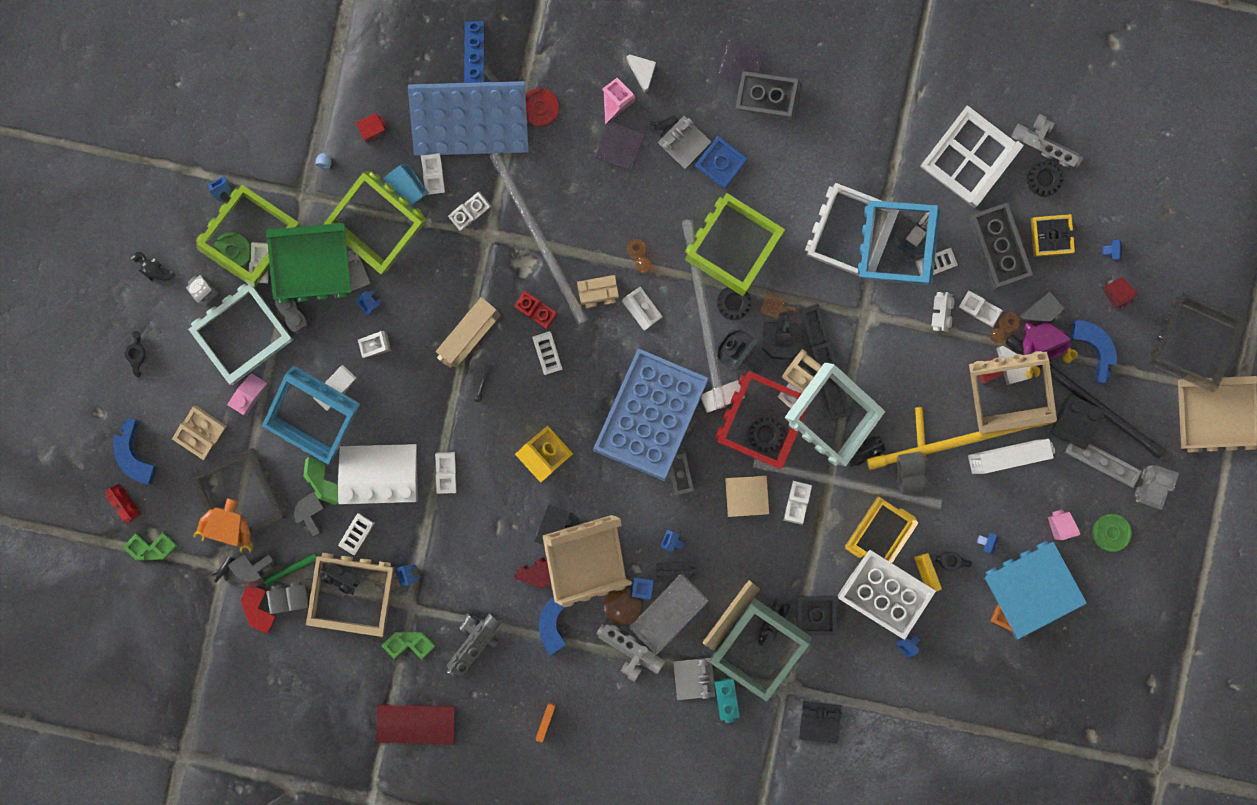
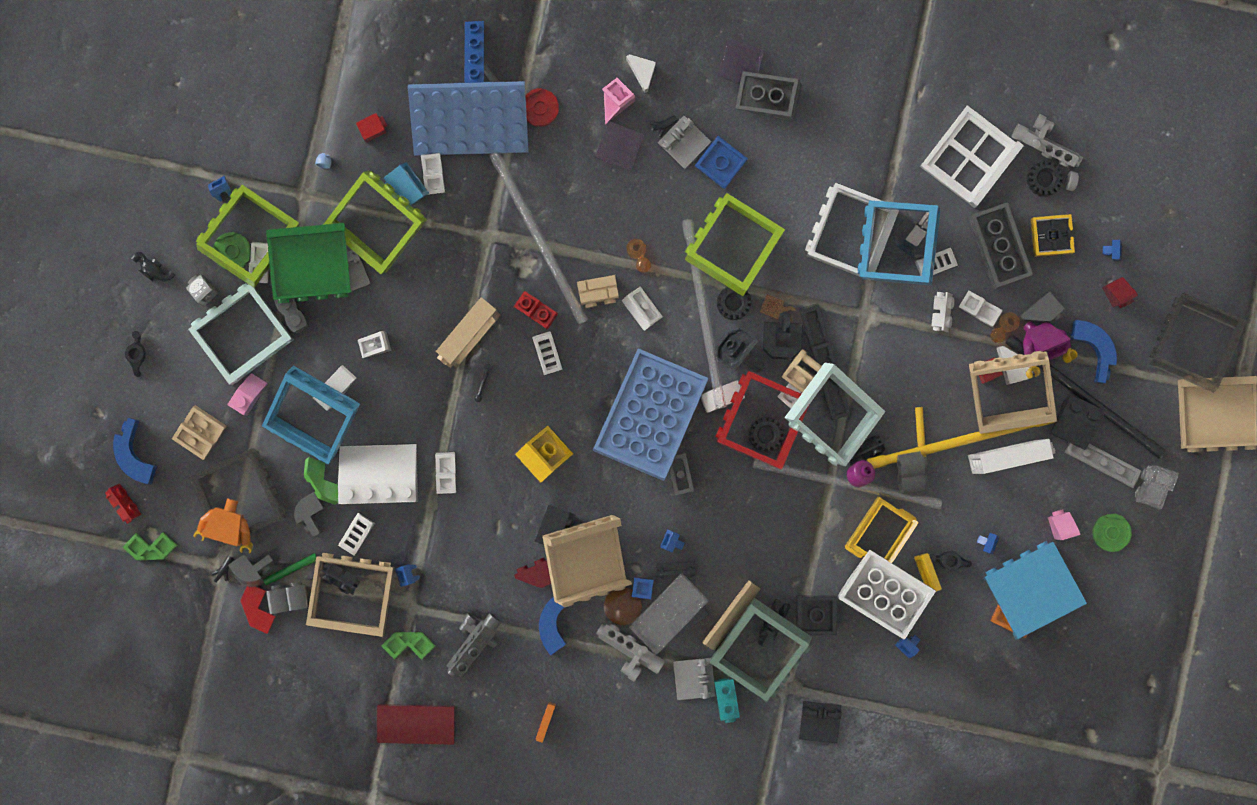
(367, 303): blue tile -> none
(469, 211): white slope -> none
(747, 496): tan slope -> none
(797, 502): white slope -> none
(861, 473): none -> magenta head
(1071, 181): none -> light grey tile

